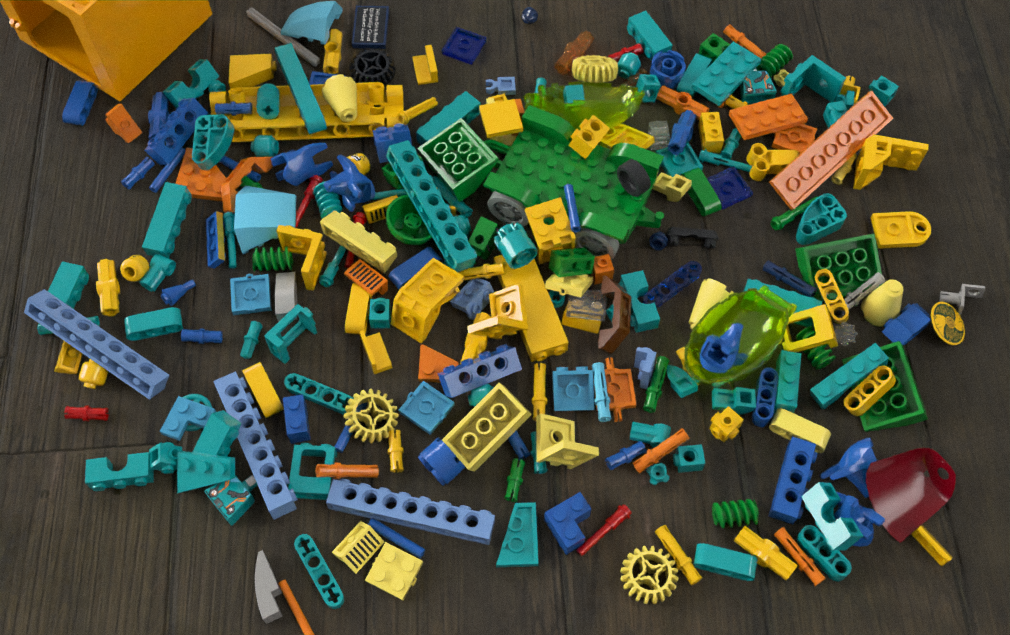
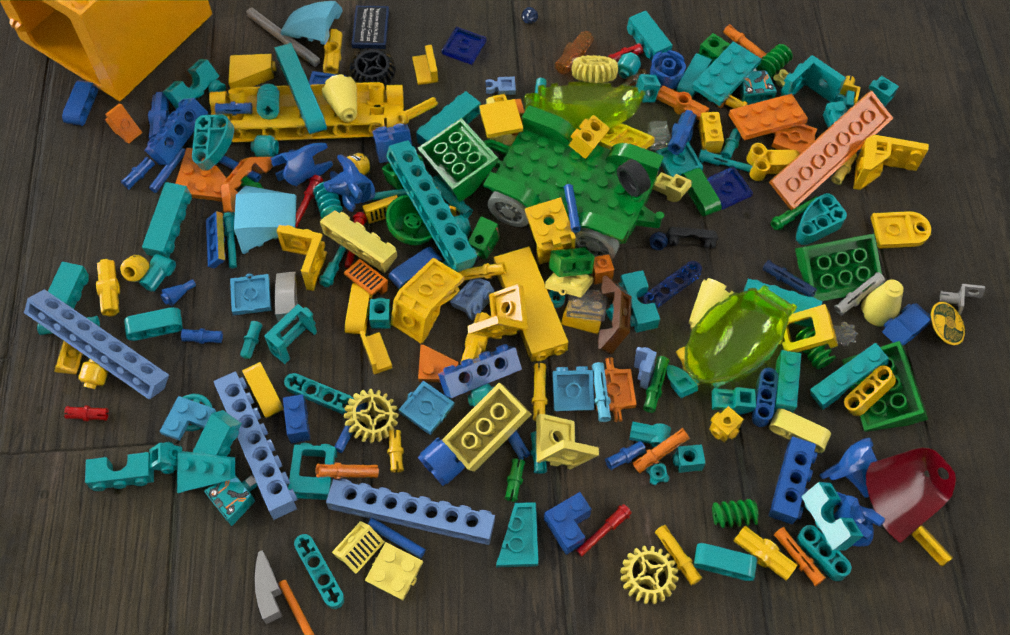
(274, 259): green piece -> none
(515, 245): teal gear -> none
(573, 92): teal brick -> none
(721, 352): blue piece -> none
(831, 287): yellow beam -> none

